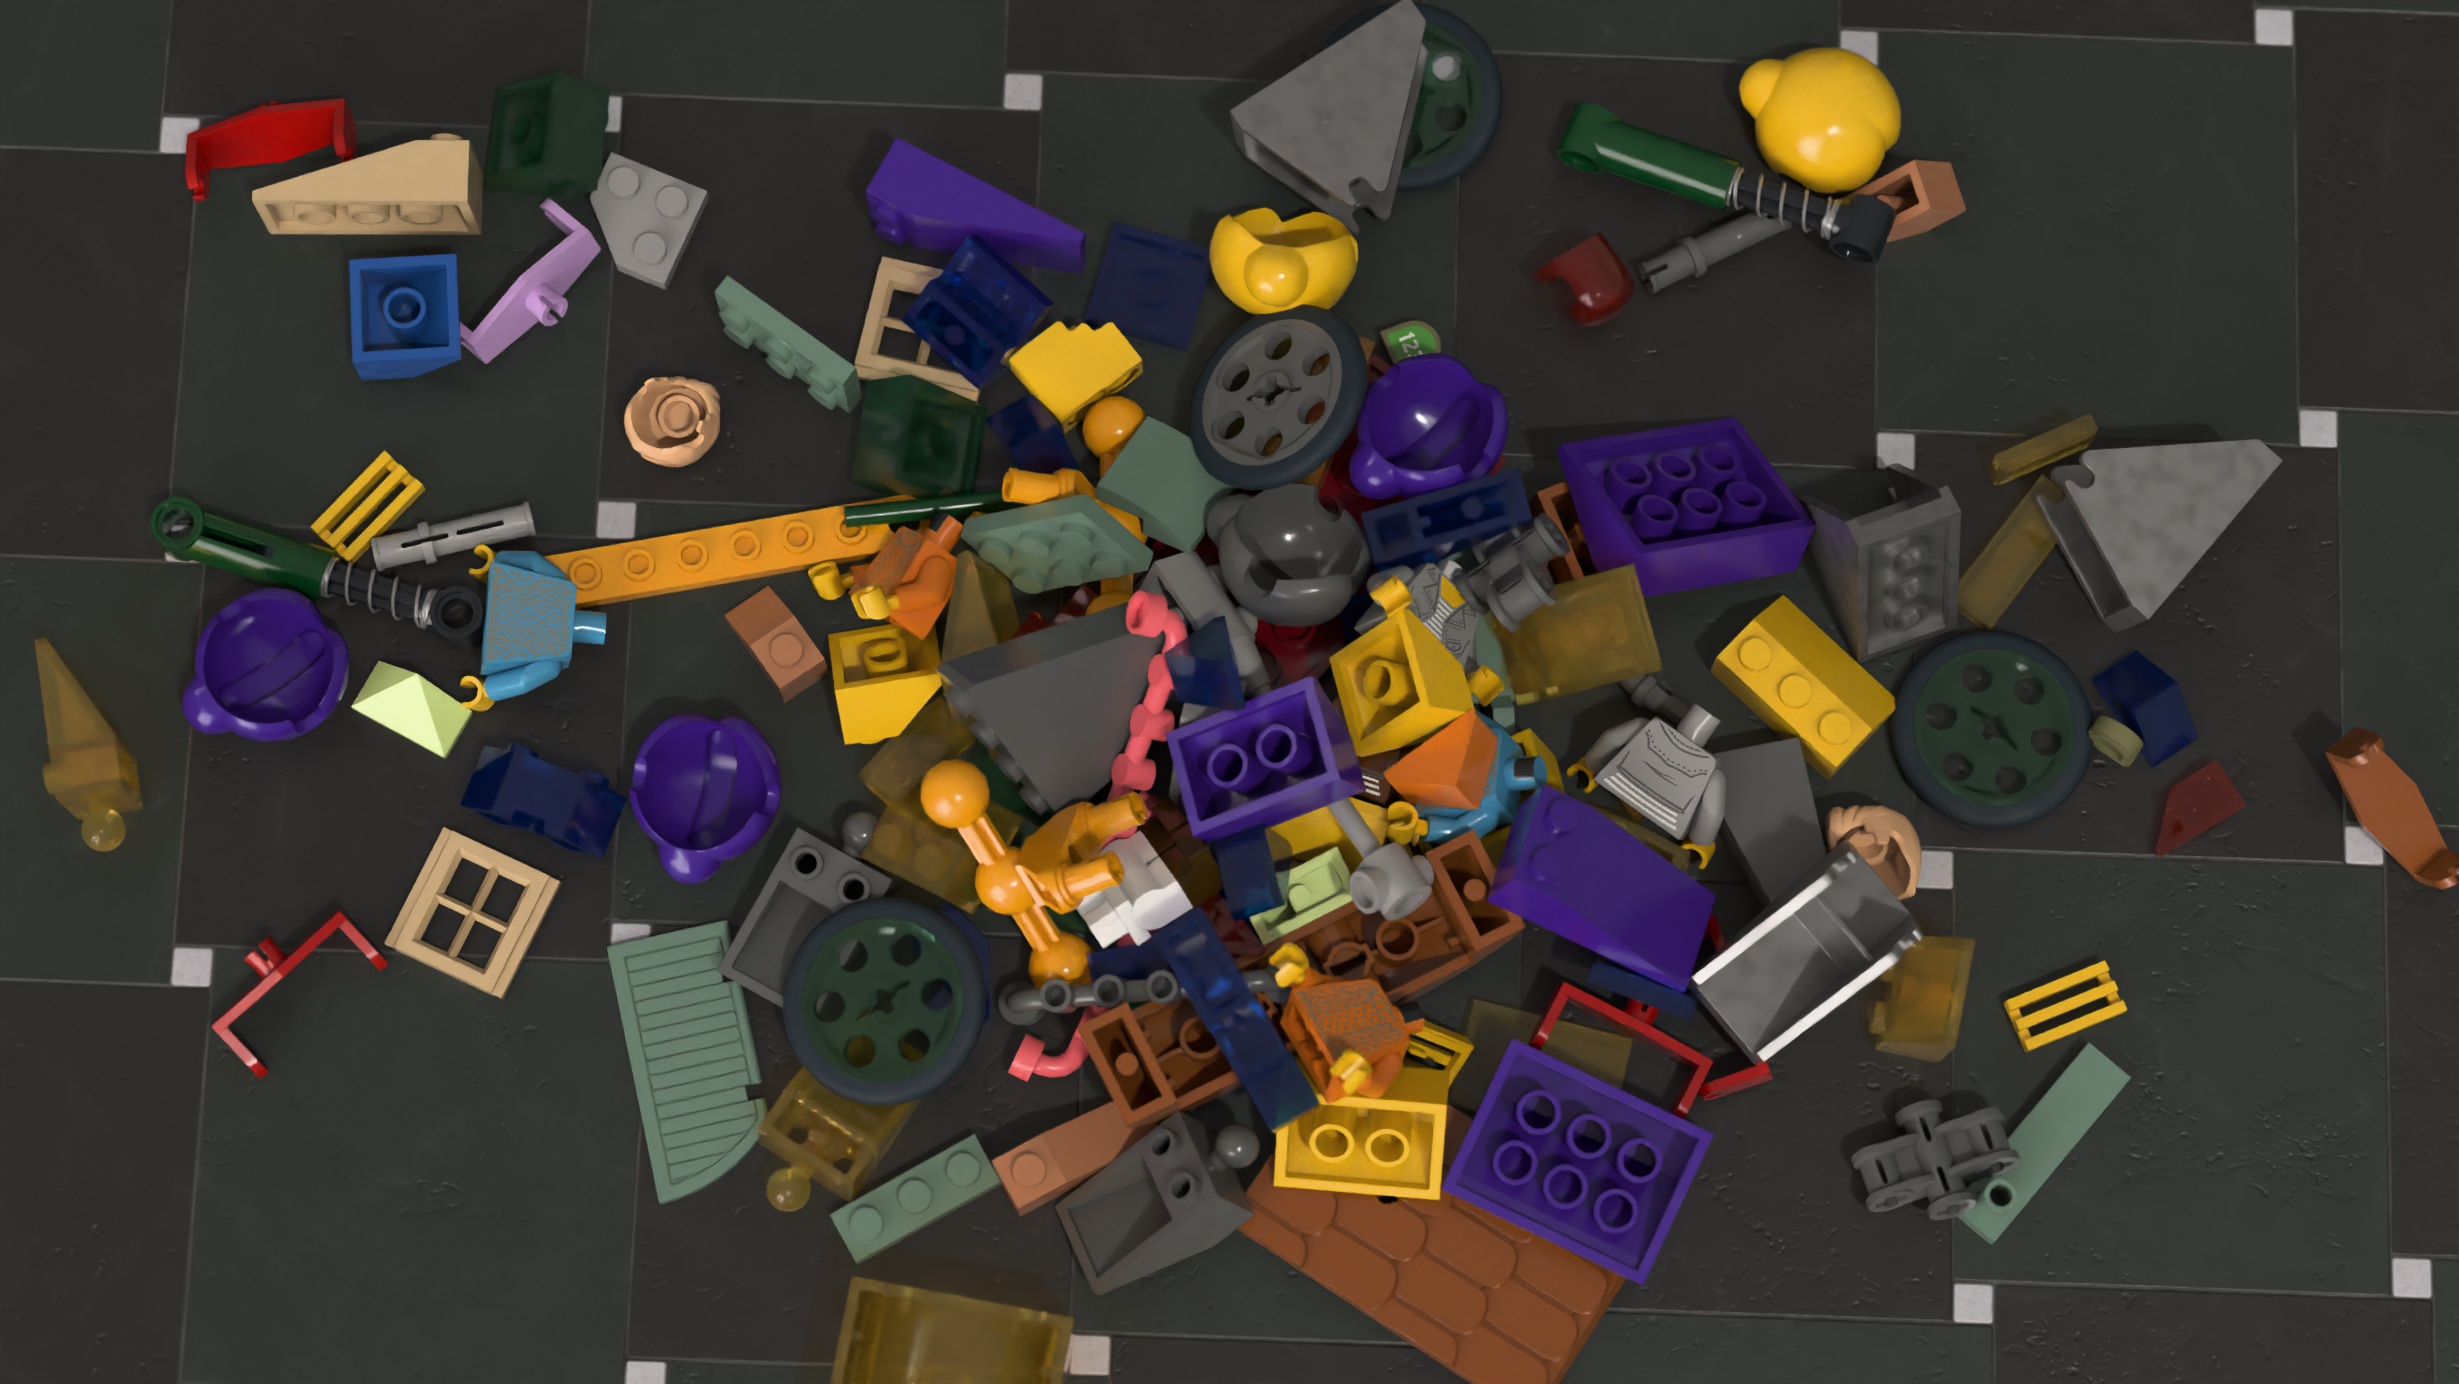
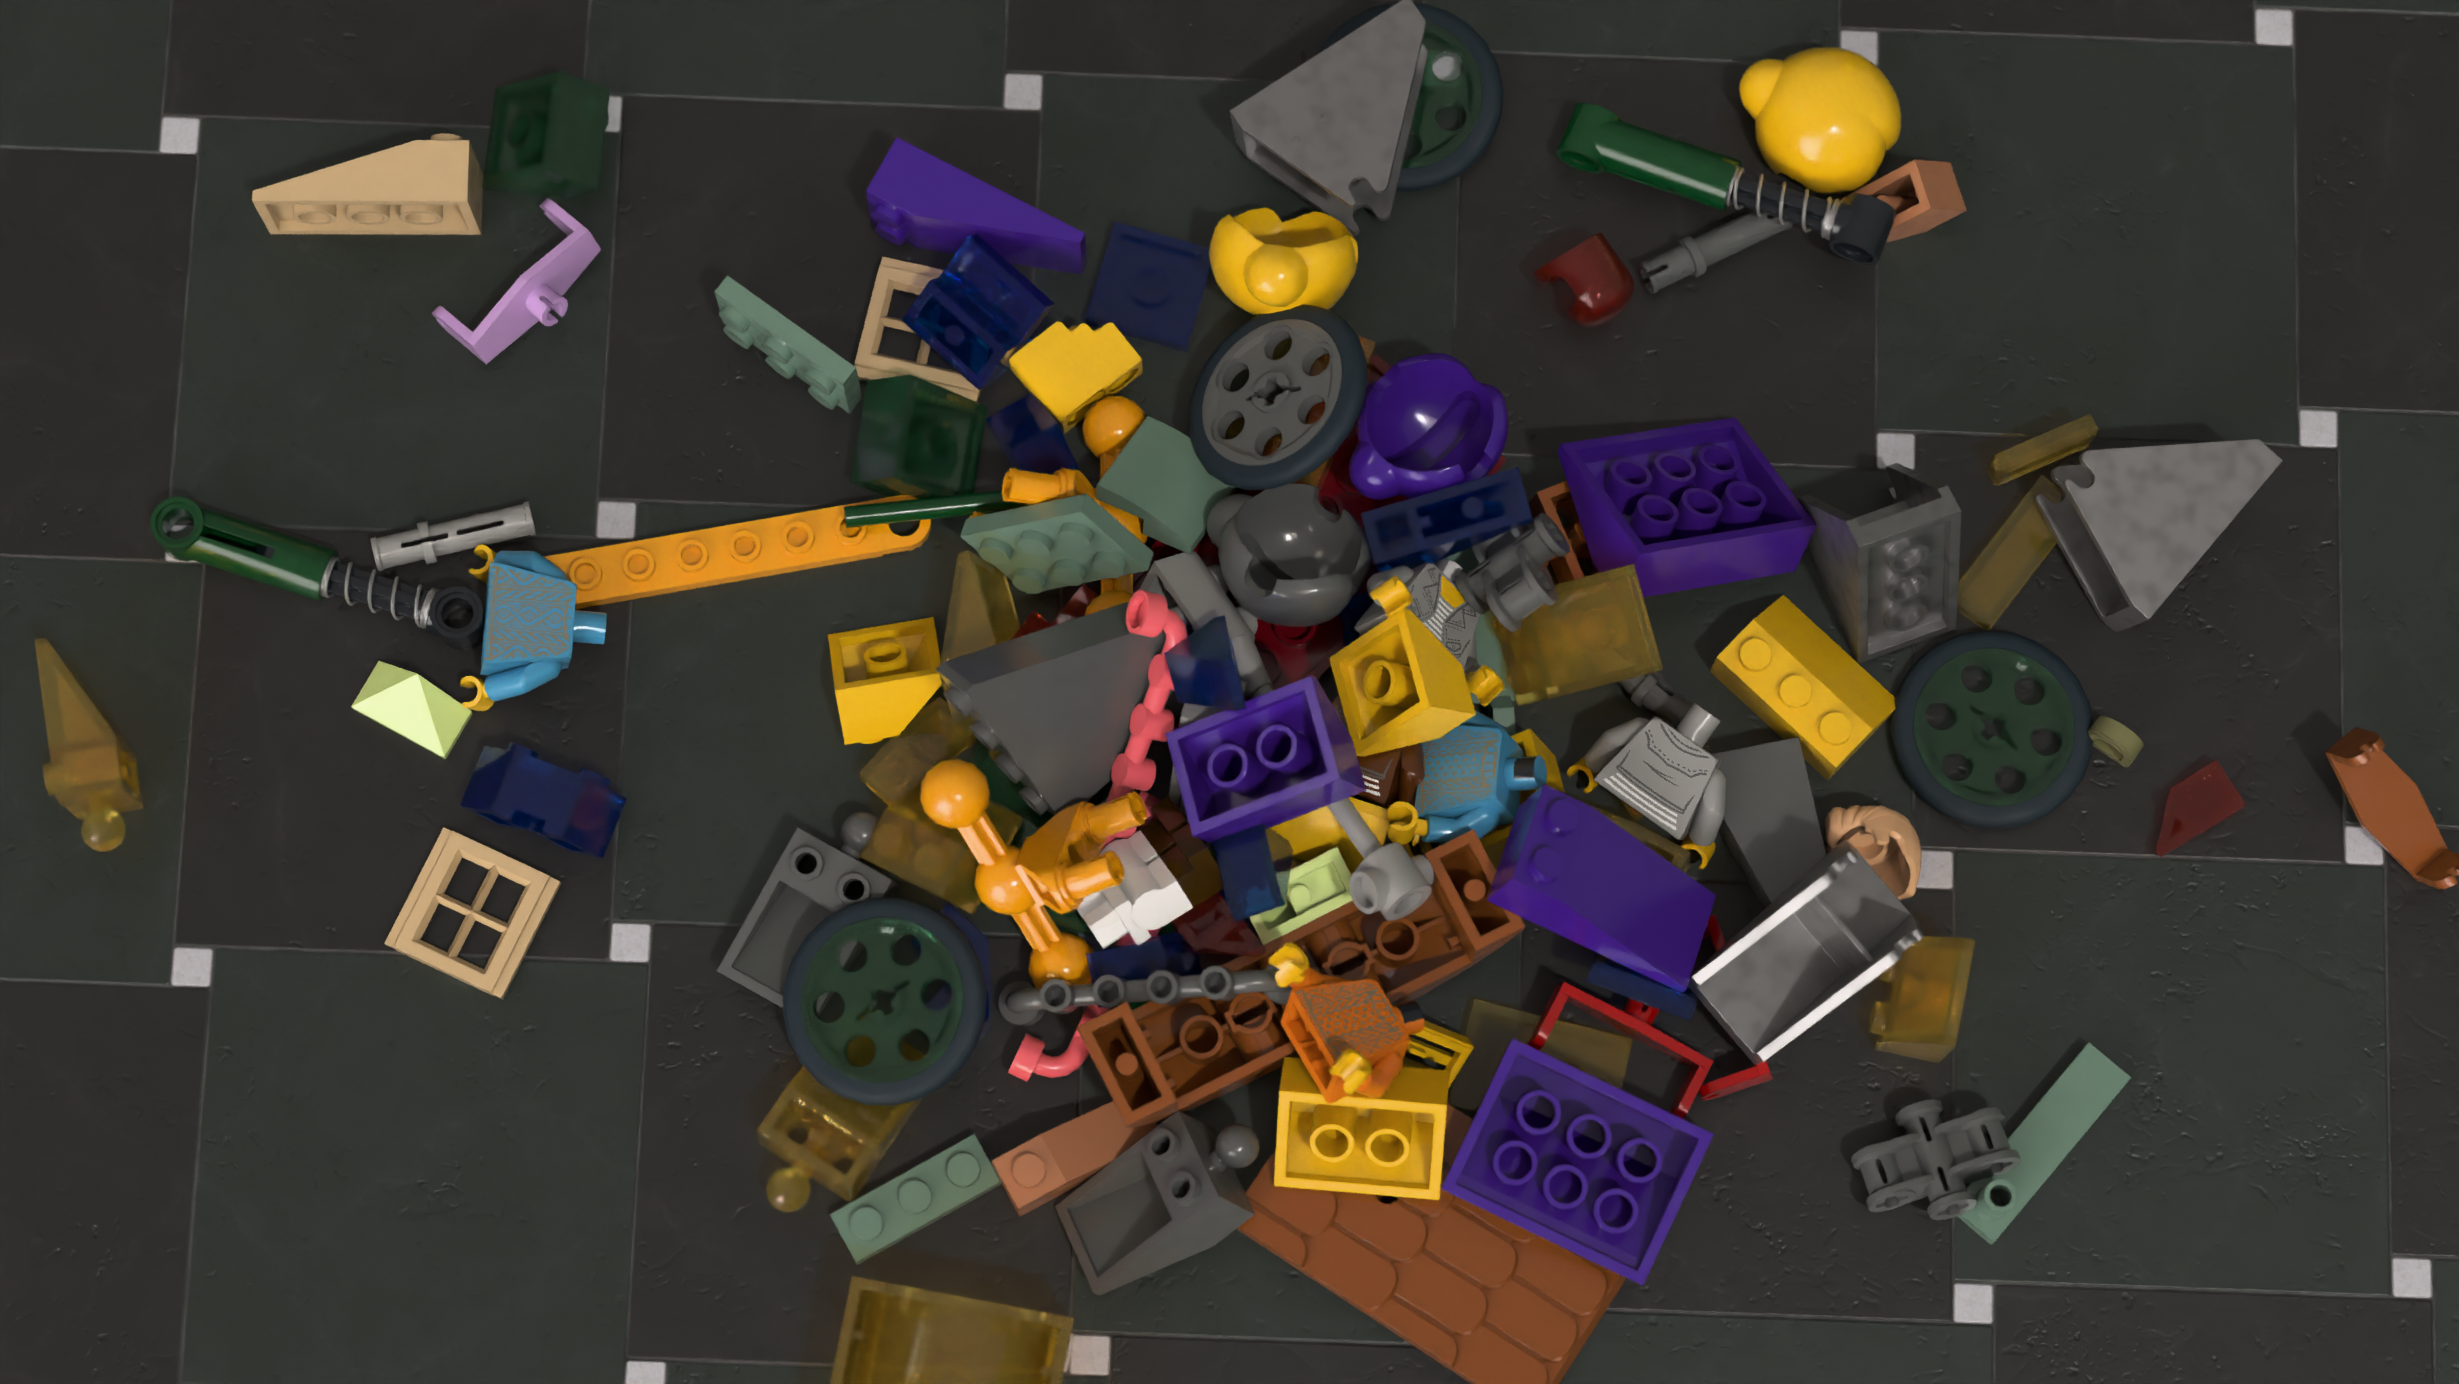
(266, 668): dark purple piece -> none
(268, 136): red piece -> none
(274, 969): red piece -> none
(354, 493): yellow tile -> none
(404, 315): blue slope -> none
(646, 218): light grey plate -> none
(673, 420): light nougat hair -> none
(688, 1055): sand green piece -> none
(704, 791): dark purple piece -> none
(777, 643): nougat slope -> none
(904, 582): orange torso -> none
(1236, 1019): clear blue slope -> none
(1409, 340): tile -> none
(1448, 767): orange slope -> none
(2106, 988): yellow tile -> none
(2148, 705): clear blue slope -> none

